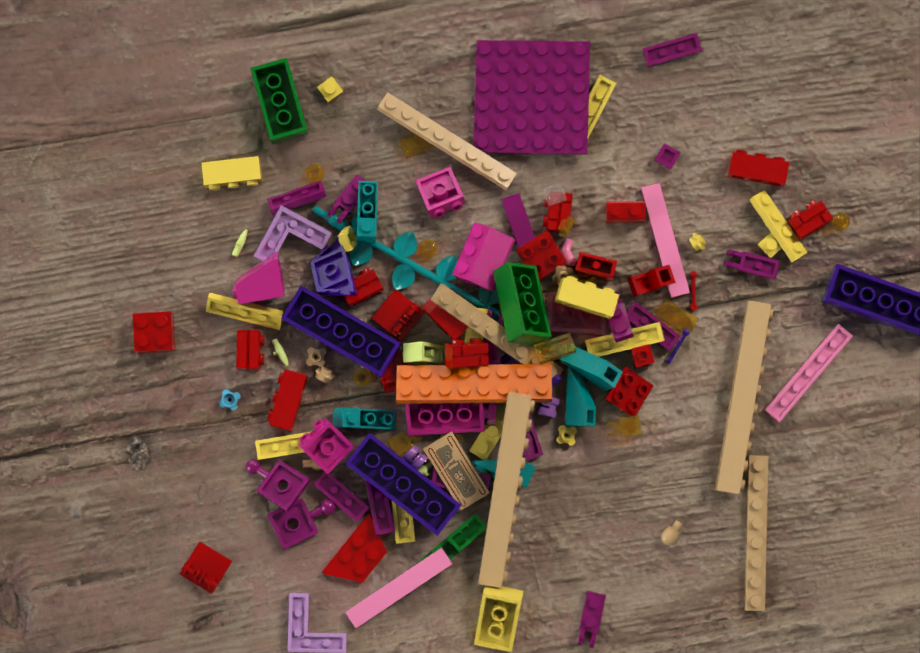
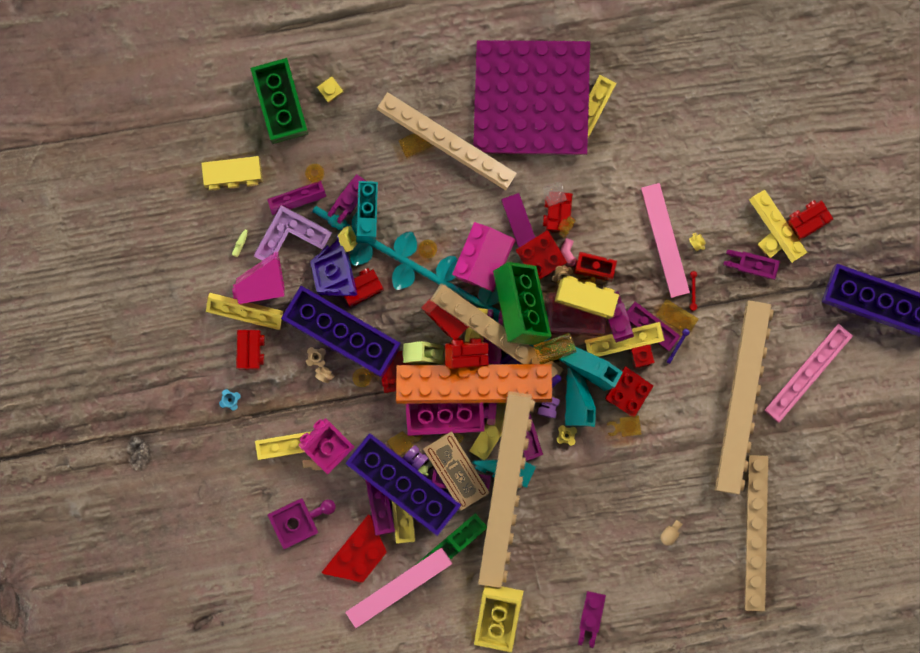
(154, 332): red brick -> none
(205, 567): red hinge -> none
(270, 486): magenta plate -> none
(280, 351): yellowish green helmet -> none
(287, 400): red brick -> none
(303, 641): lavender plate -> none
(341, 496): magenta plate -> none
(363, 418): teal slope -> none
(398, 315): red hinge -> none
(440, 192): dark pink plate -> none
(625, 212): red brick -> none
(651, 281): red brick -> none
(667, 156): magenta plate -> none
(672, 50): magenta plate -> none
(758, 168): red brick -> none
(841, 221): clear yellow plate -> none

